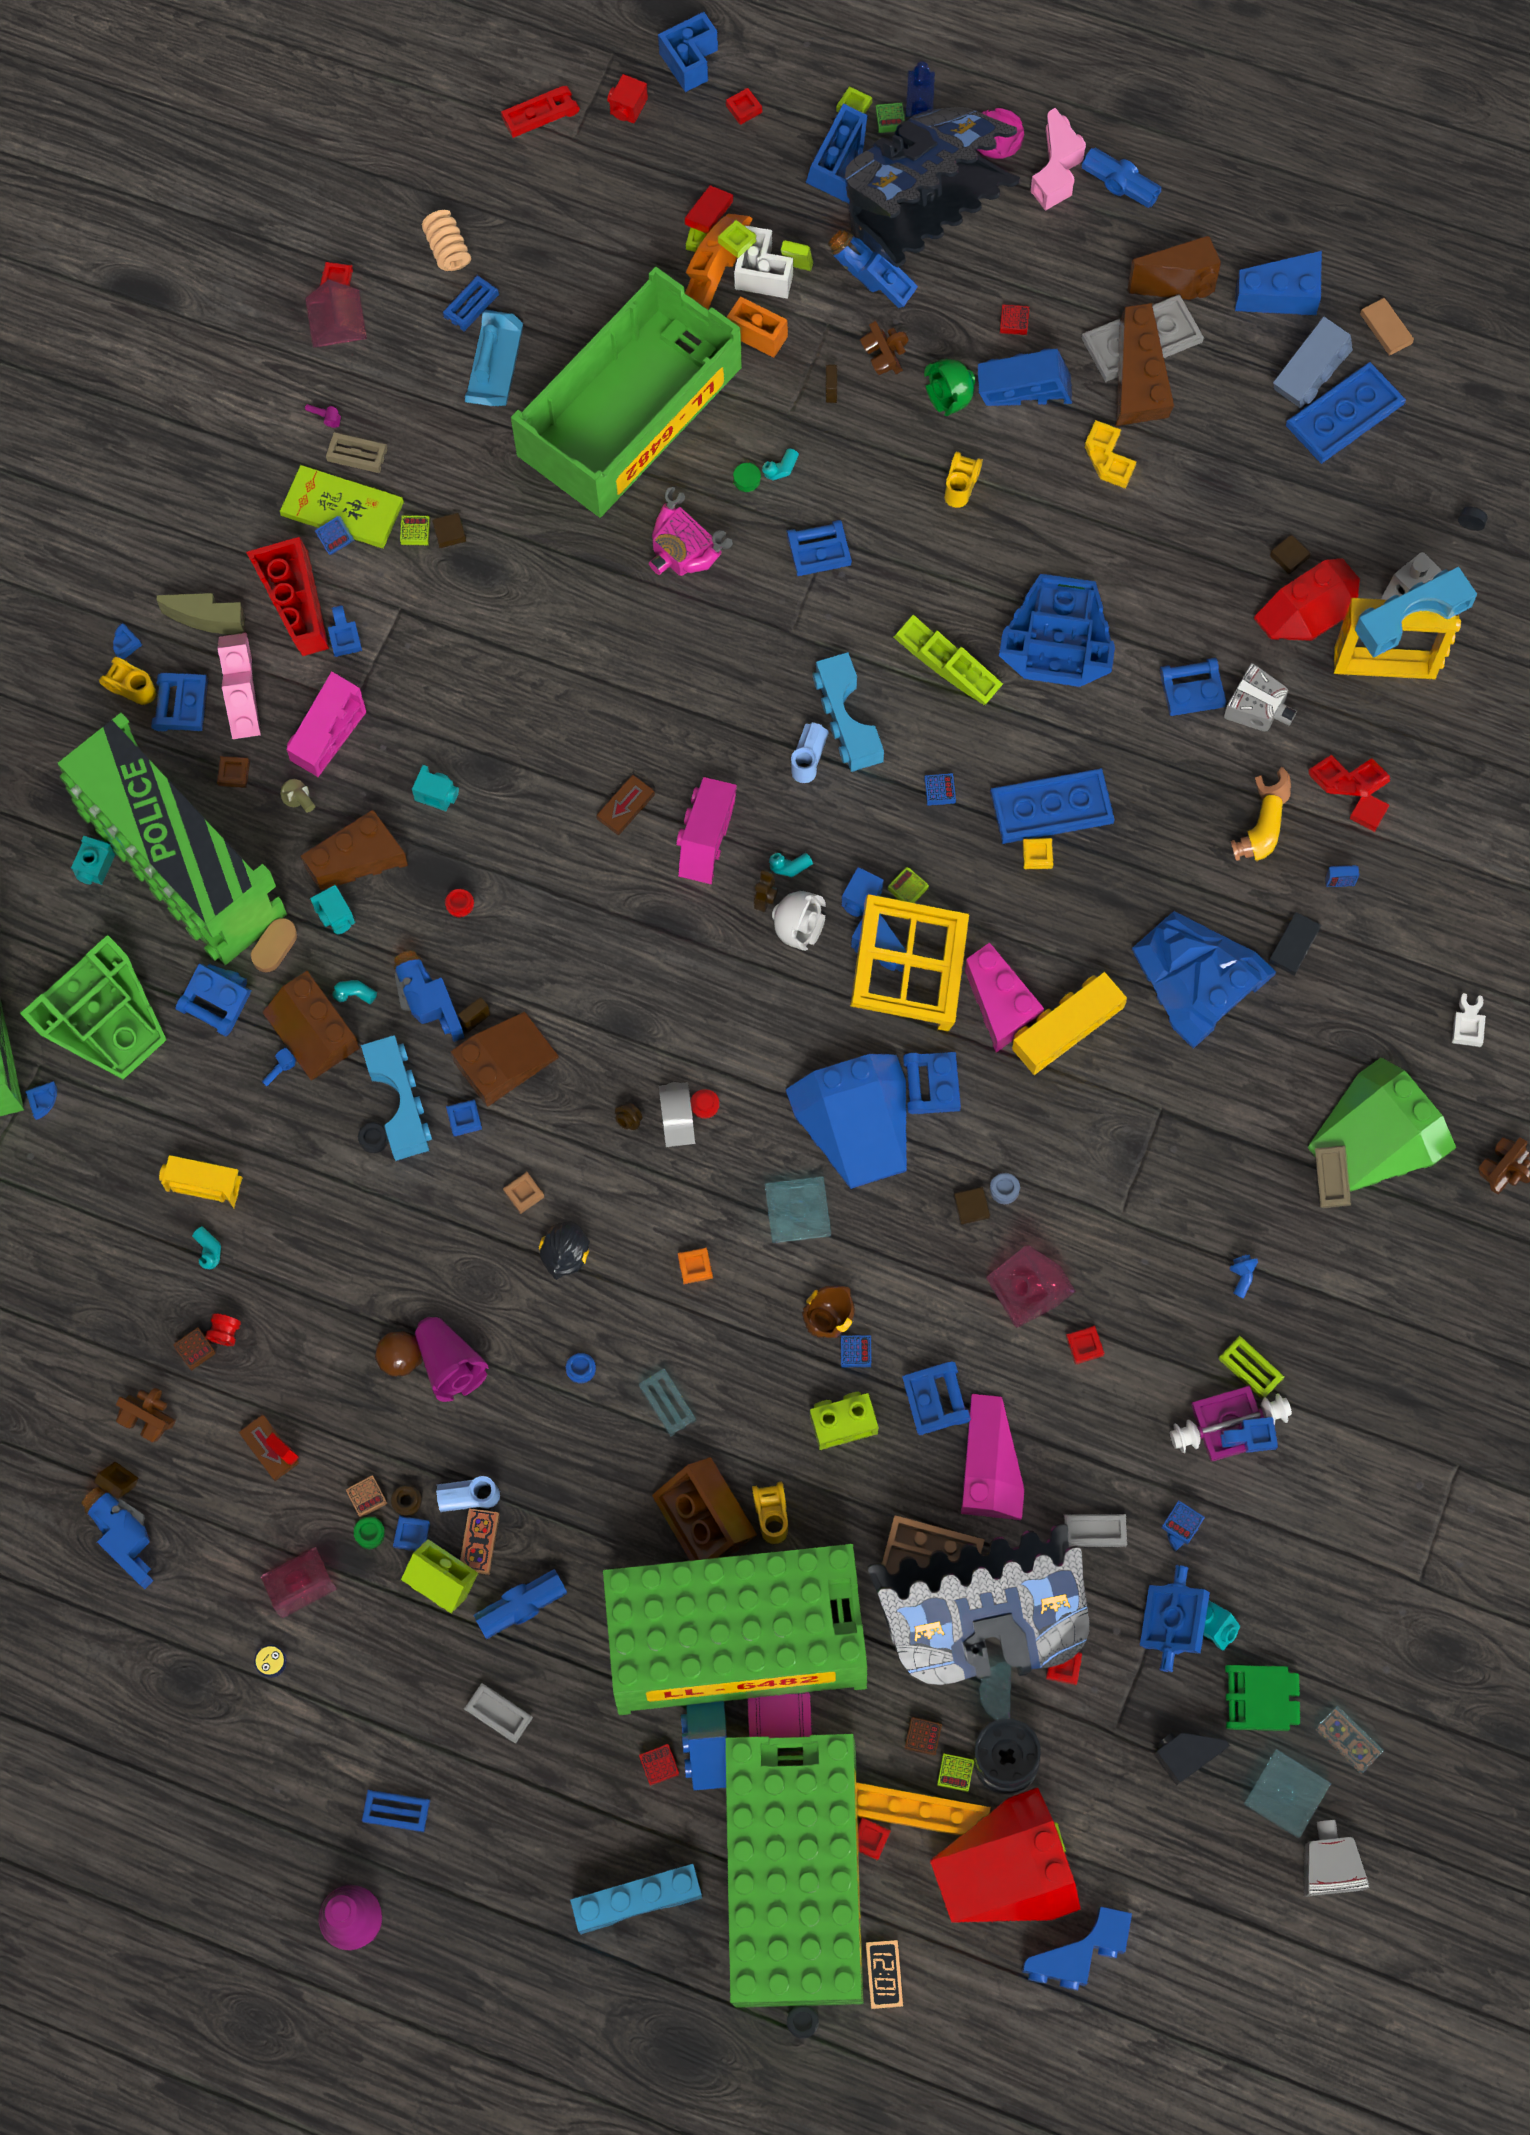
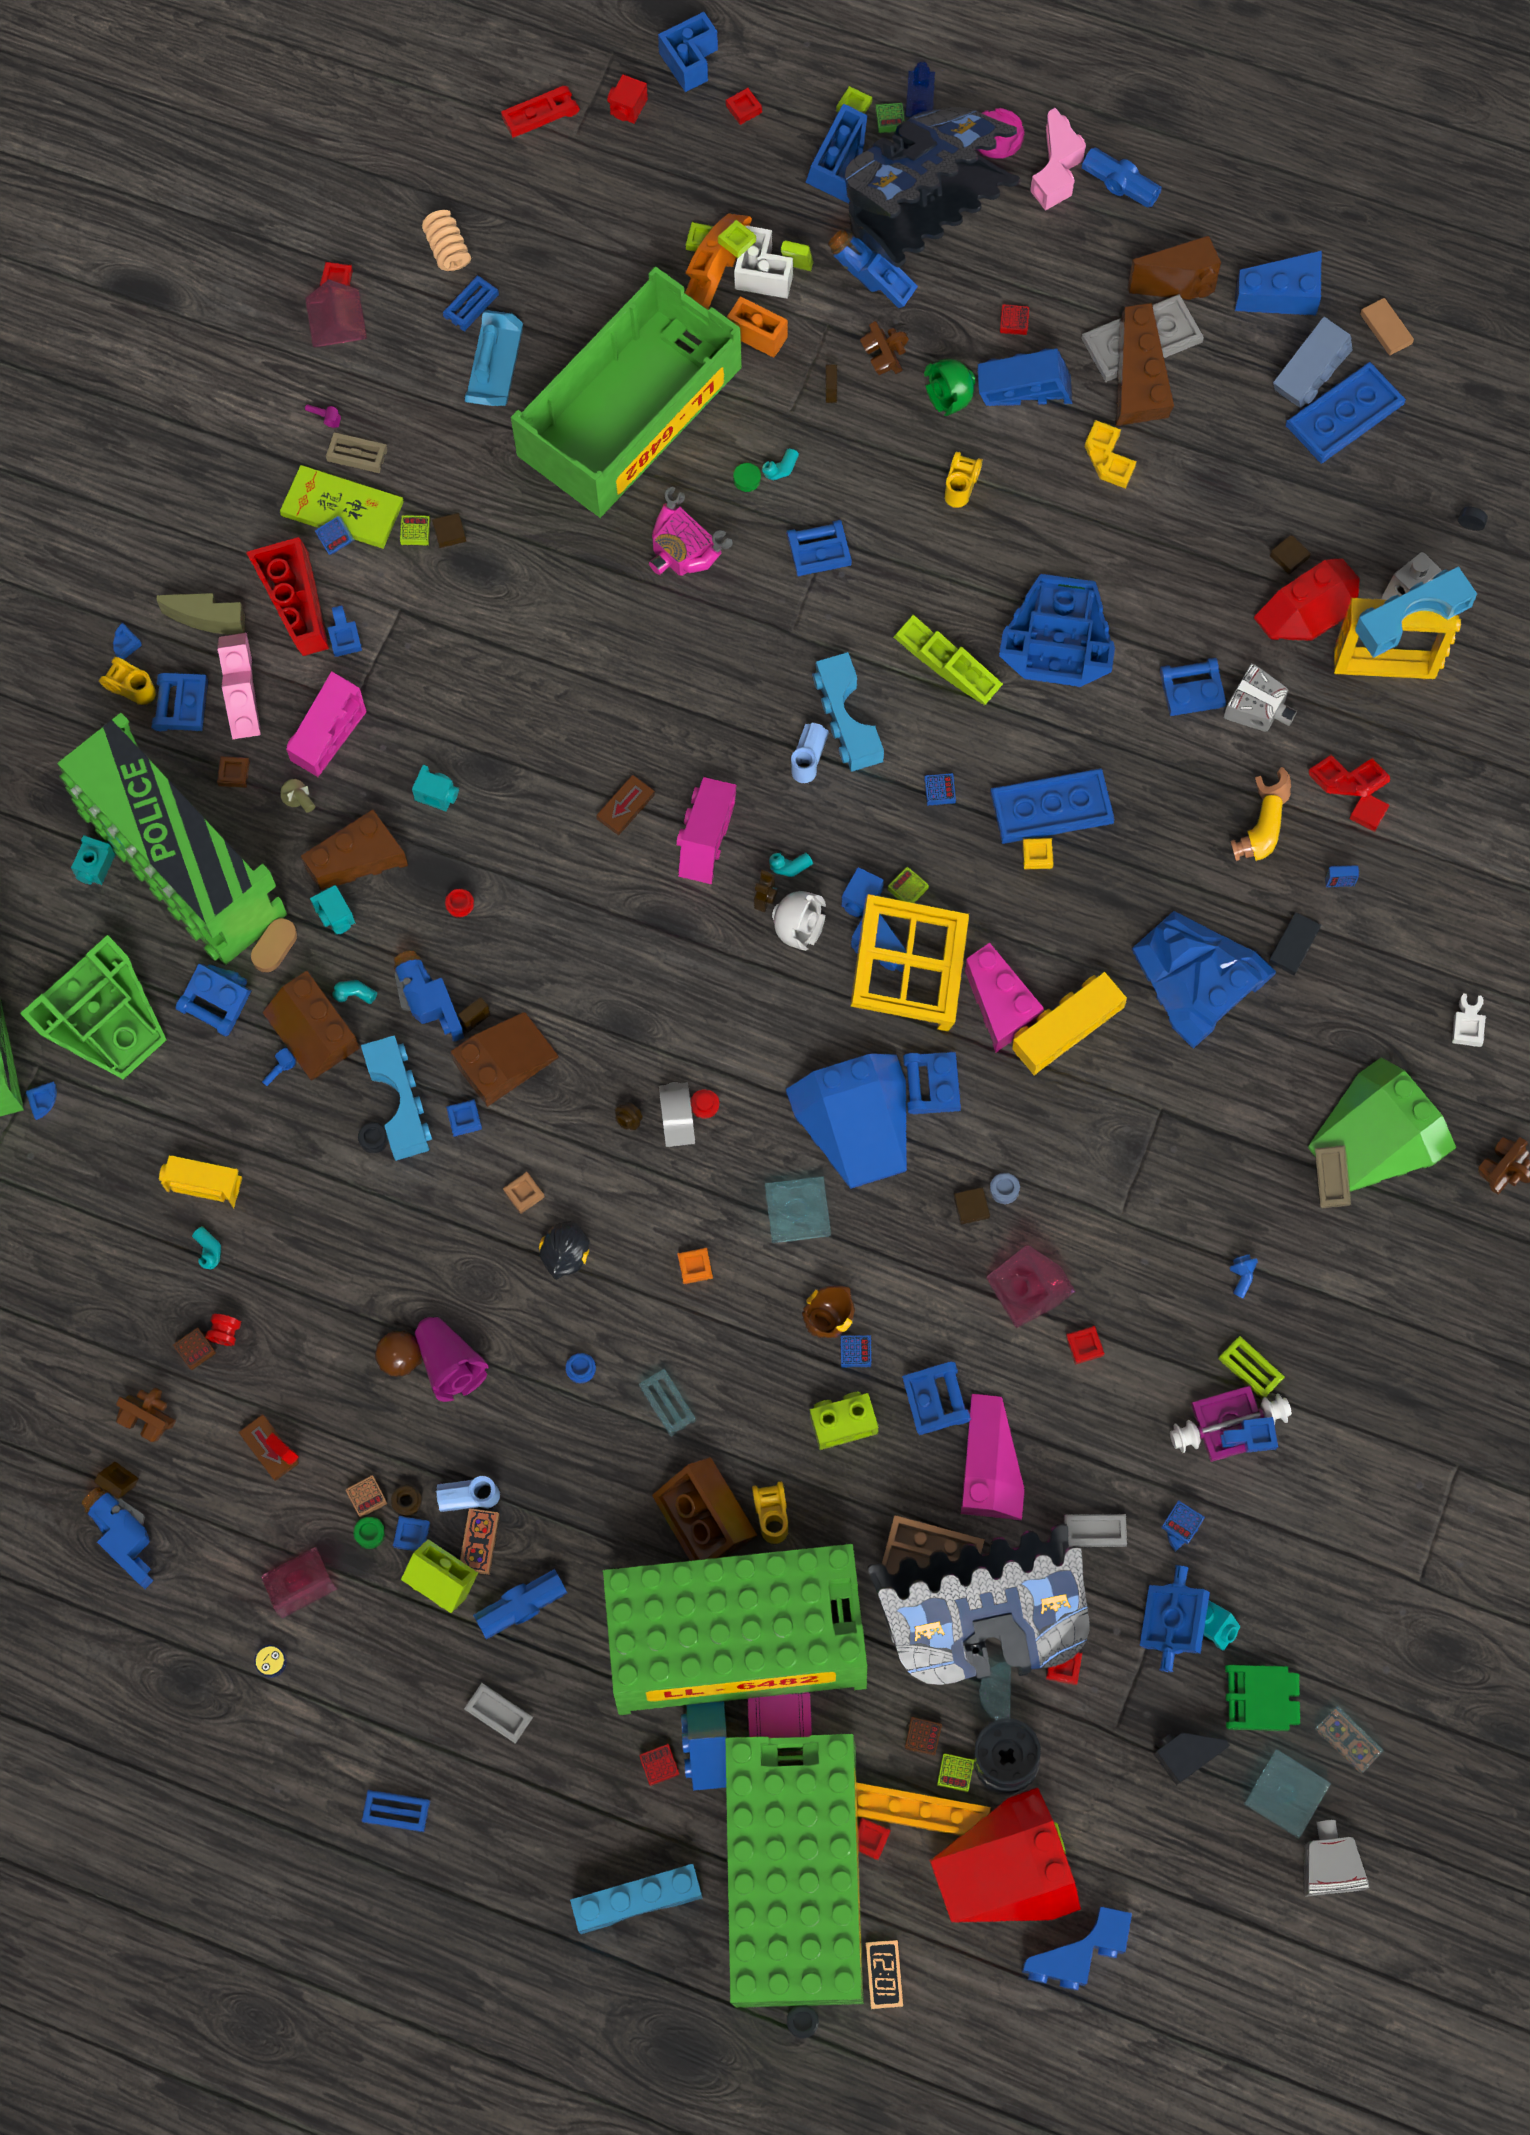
(350, 1917): magenta cone -> none
(709, 209): red tile -> none

